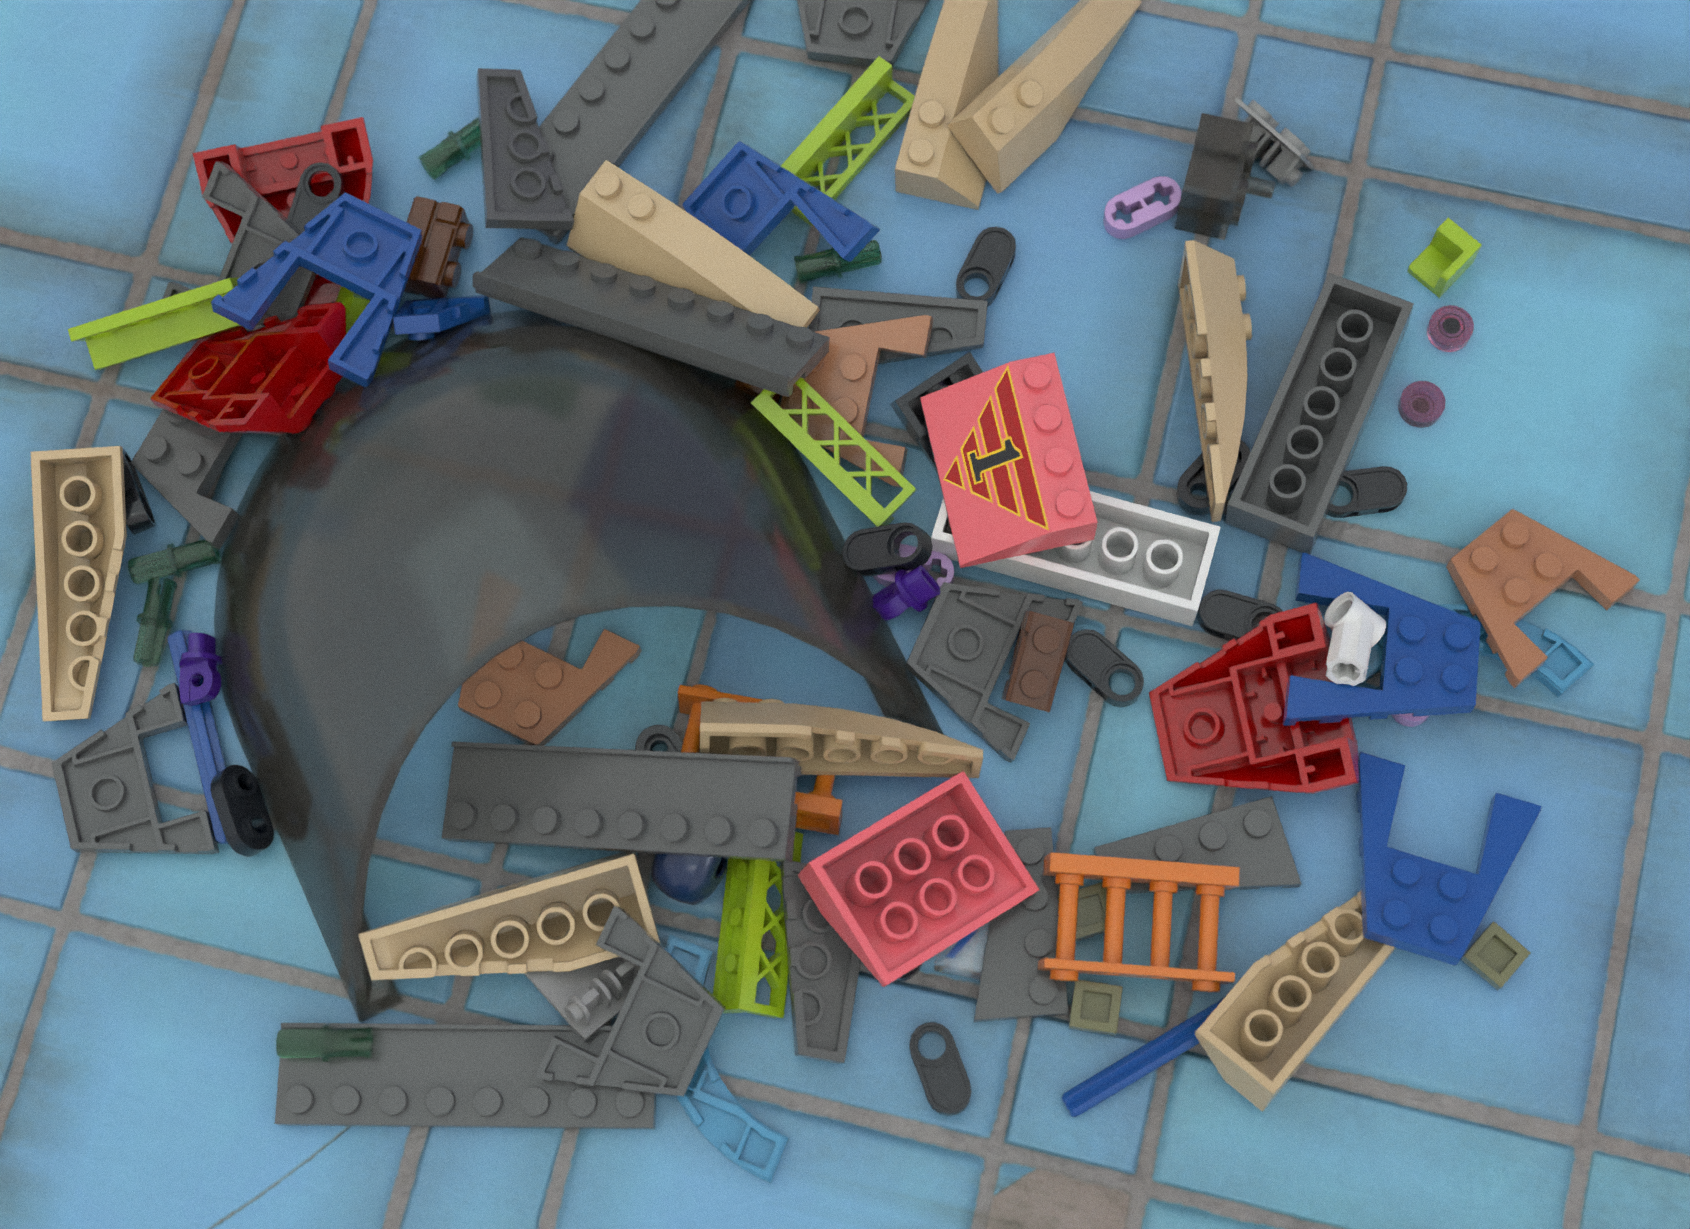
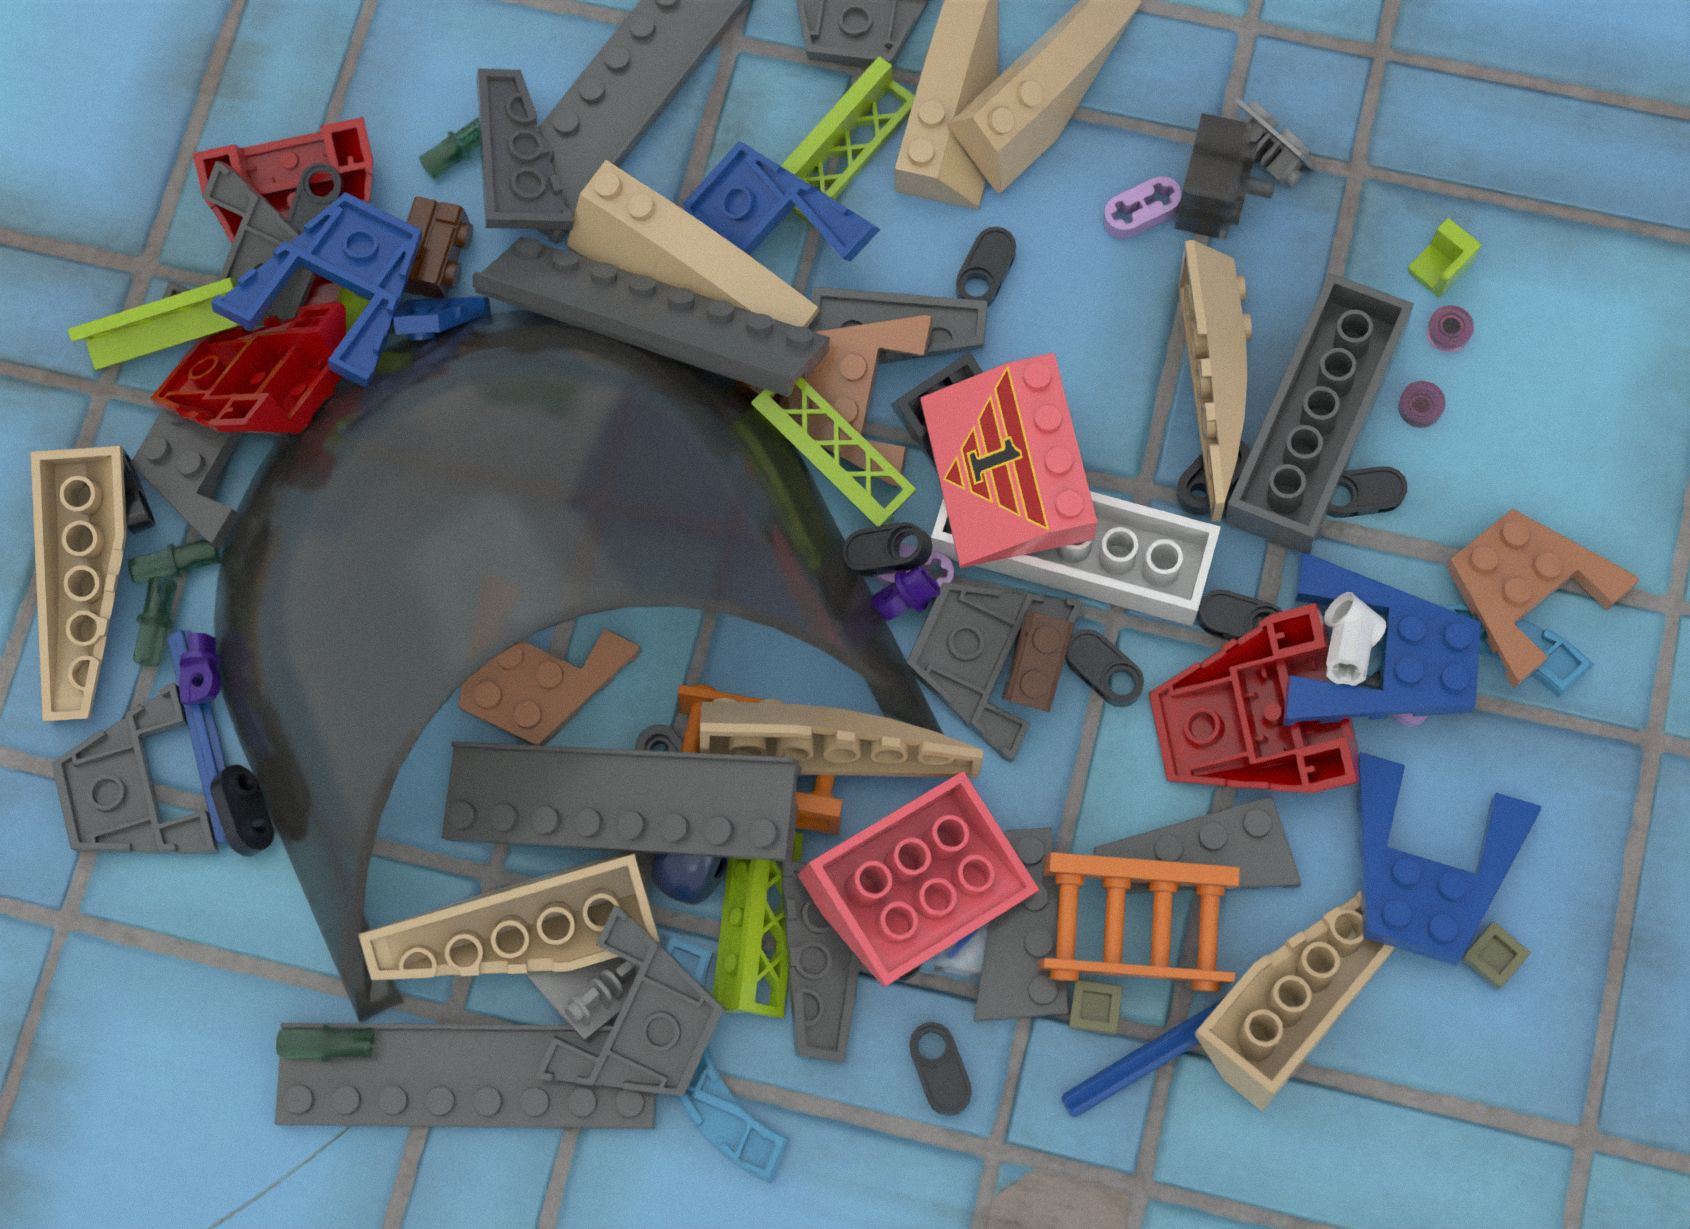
(830, 263): clear green axle -> none
(1091, 911): olive plate -> none

